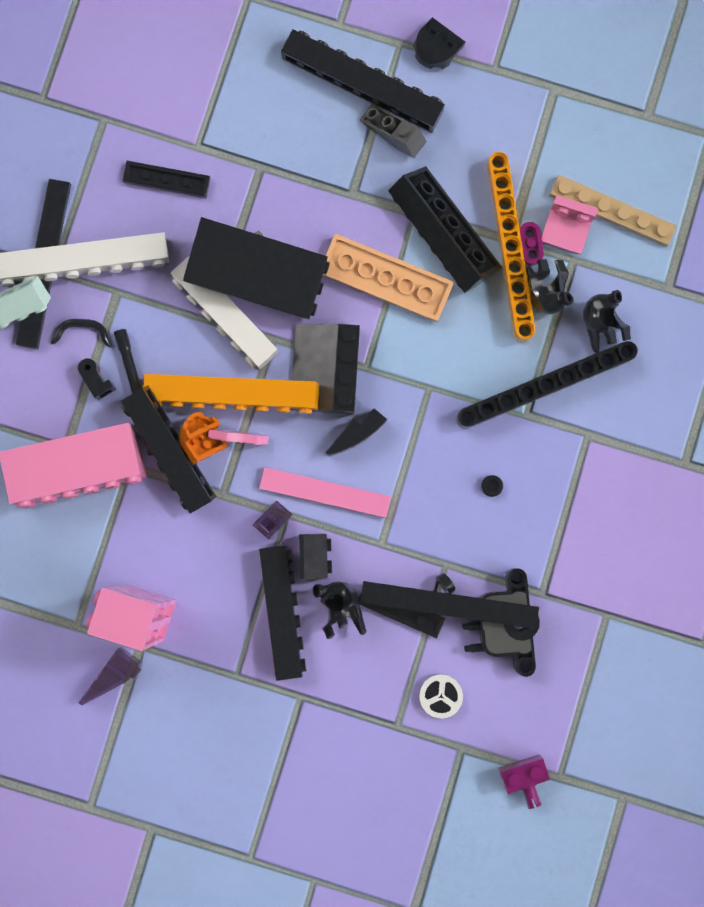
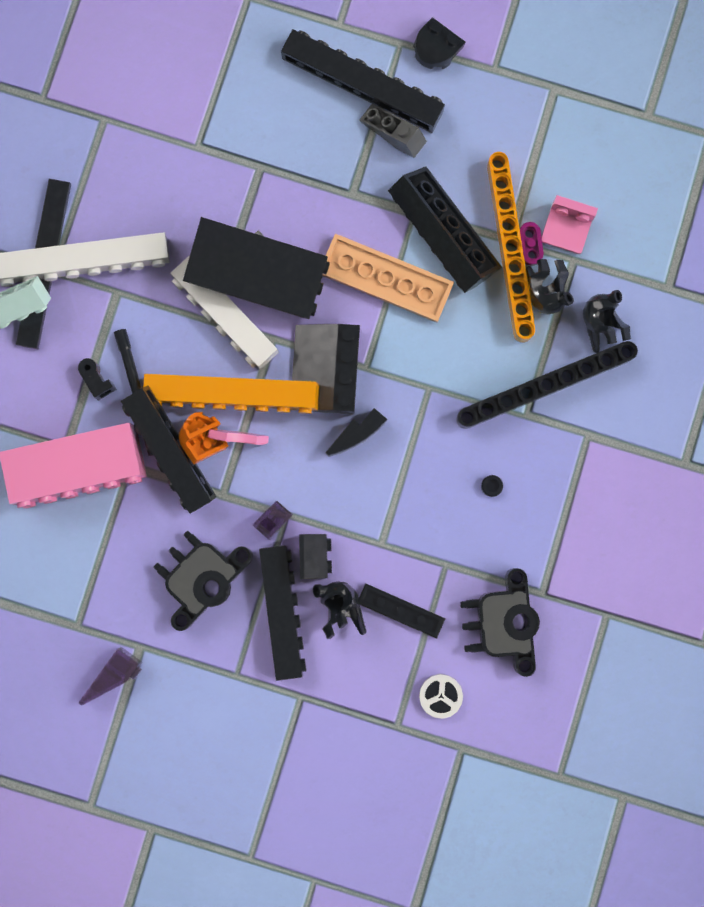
(84, 323): black animal -> none
(130, 616): bright pink brick -> none
(166, 179): black tile -> none
(192, 573): none -> piece
(325, 492): bright pink tile -> none
(446, 583): black tile -> none
(450, 604): black tile -> none
(525, 776): magenta brick -> none
(616, 211): tan plate -> none

